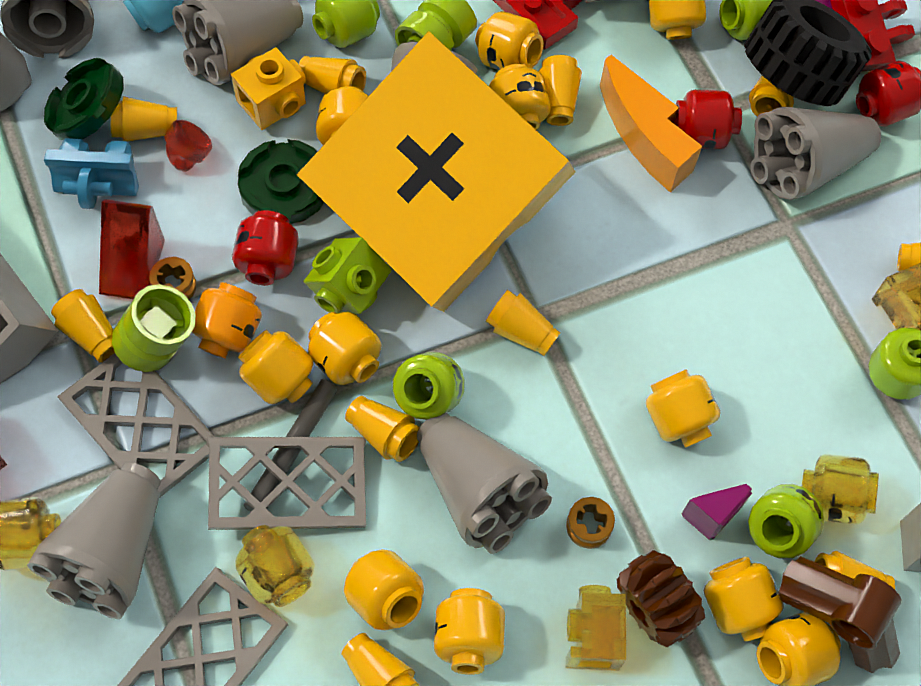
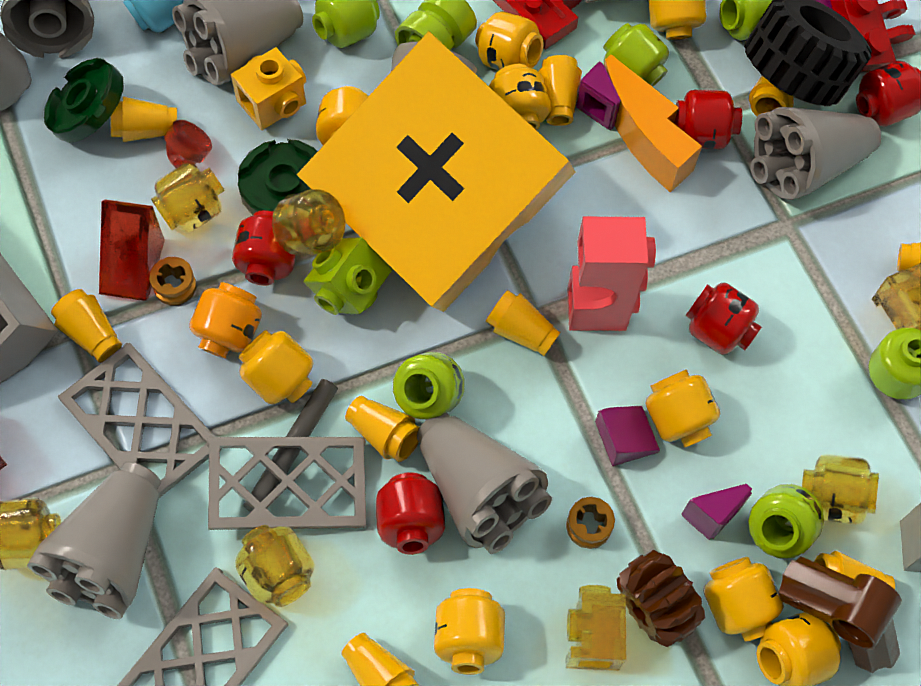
(92, 174): dark azure hips -> none
(153, 328): lime wheel -> none
(188, 197): none -> clear yellow head
(309, 222): none -> clear yellow head
(332, 73): yellow cone -> none
(344, 348): yellow head -> none
(384, 590): yellow head -> none
(410, 512): none -> red head
(598, 97): none -> magenta slope
(609, 272): none -> coral arch
(626, 434): none -> magenta slope
(639, 51): none -> lime head
(724, 318): none -> red head

